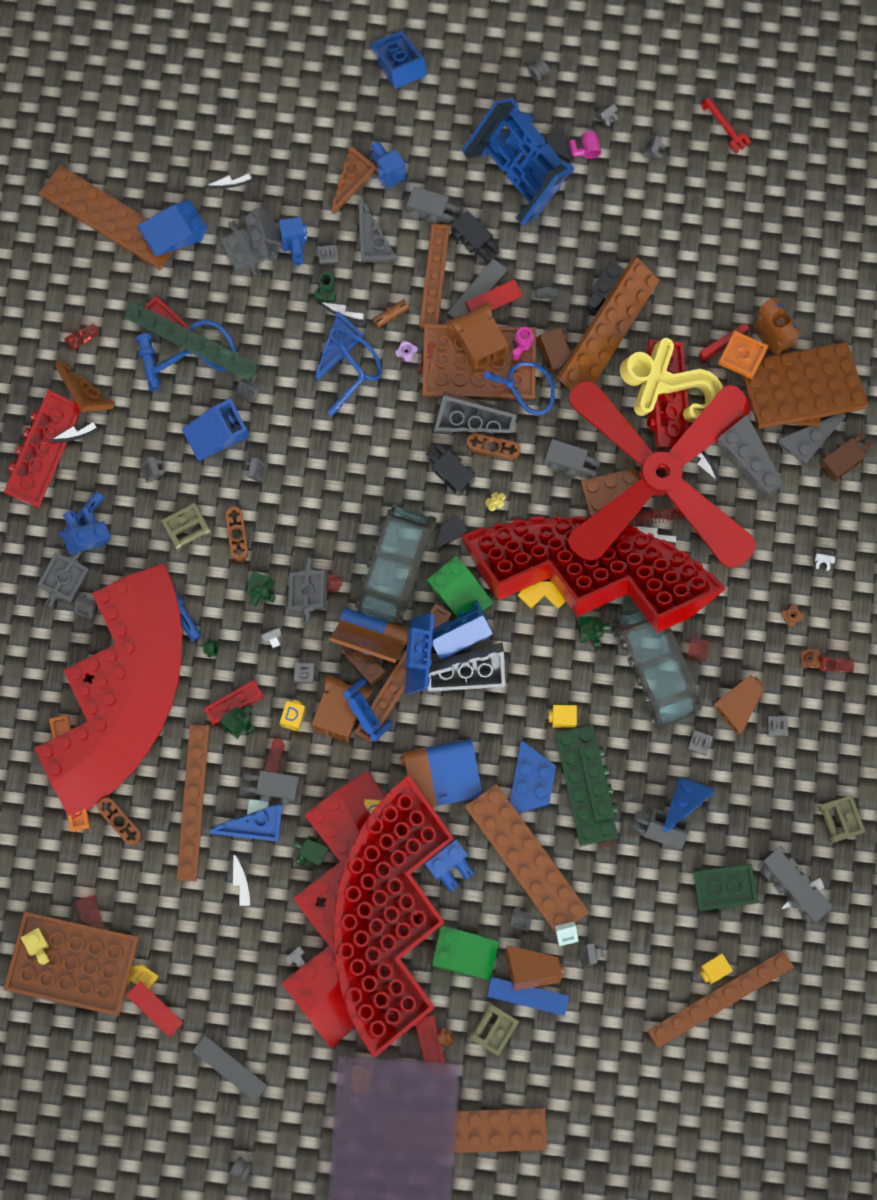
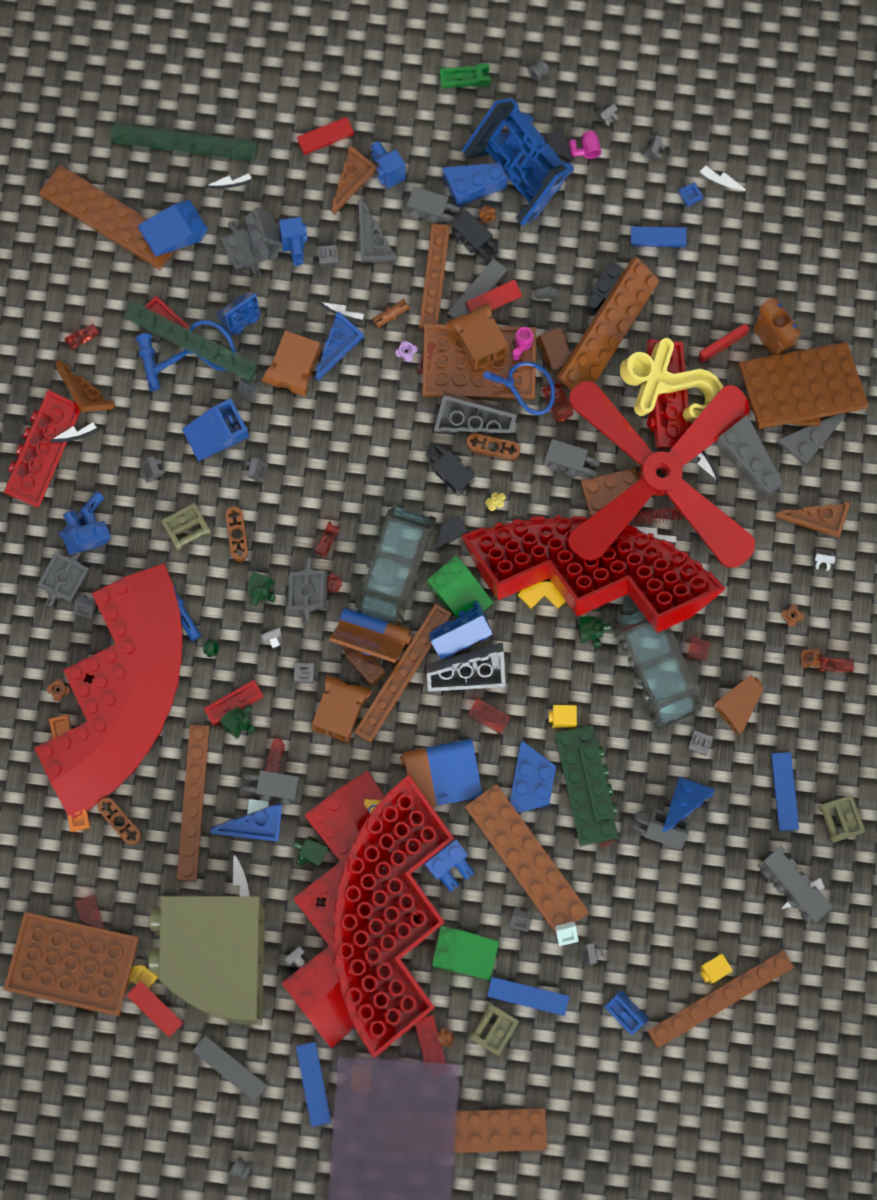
(35, 944): light yellow plate -> none
(53, 687): none -> dark orange plate
(184, 142): none -> clear green plate
(212, 954): none -> olive slope
(239, 313): none -> blue slope
(293, 363): none -> dark orange piece
(293, 715): yellow brick -> none
(313, 1084): none -> blue tile
(325, 135): none -> red tile
(326, 292): dark green plate -> none
(326, 541): none -> clear red bar
(361, 376): blue piece -> none
(364, 713): blue plate -> none
(399, 59): blue slope -> none
(419, 653): blue bracket -> none
(465, 76): none -> green plate
(473, 181): none -> blue wedge
(486, 214): none -> dark orange plate
(489, 716): none -> clear red plate
(532, 968): dark orange slope -> none
(561, 415): none -> clear red slope
(626, 1012): none -> blue slope
(658, 236): none -> blue tile
(690, 194): none -> blue tile
(724, 179): none -> white sticker
(725, 887): dark green plate -> none
(736, 140): red hinge -> none
(743, 354): orange tile -> none
(777, 726): flat silver tile -> none
(784, 792): none -> blue tile
(824, 519): none -> dark orange wing
(845, 457): reddish brown hinge -> none

